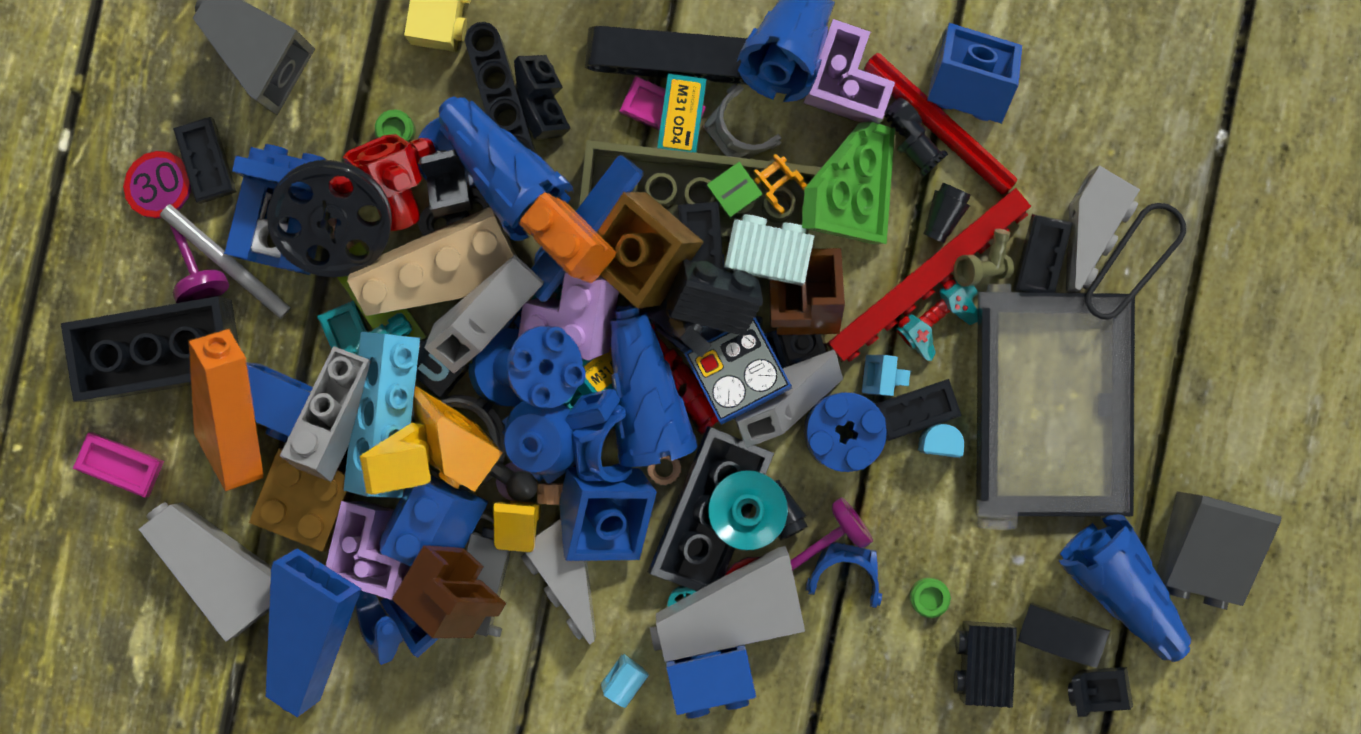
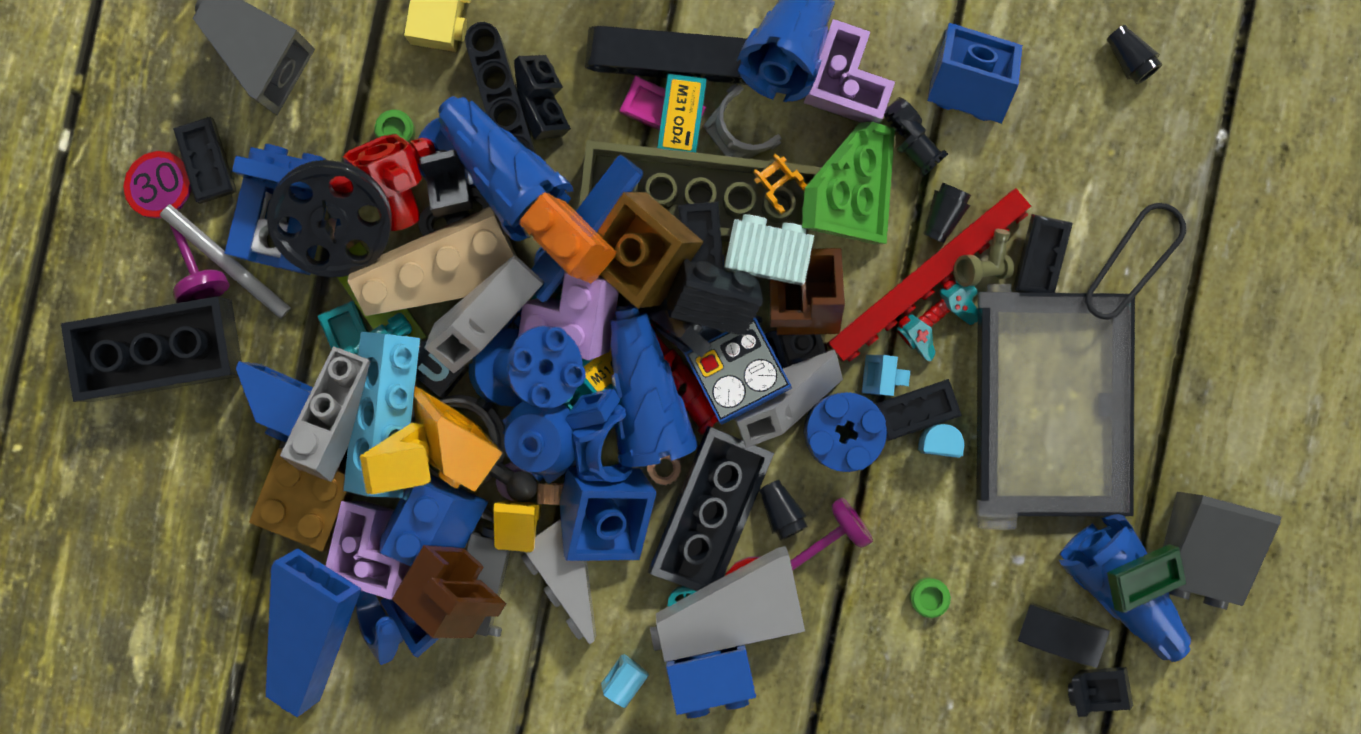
(118, 464): dark pink tile -> none
(211, 566): light grey slope -> none
(224, 409): orange slope -> none
(727, 506): teal dish -> none
(734, 190): bright green tile -> none
(840, 552): blue helmet -> none
(944, 126): red axle -> none
(986, 664): black brick -> none
(1095, 216): light grey slope -> none
(1134, 55): none -> black cone
(1146, 578): none -> dark green tile

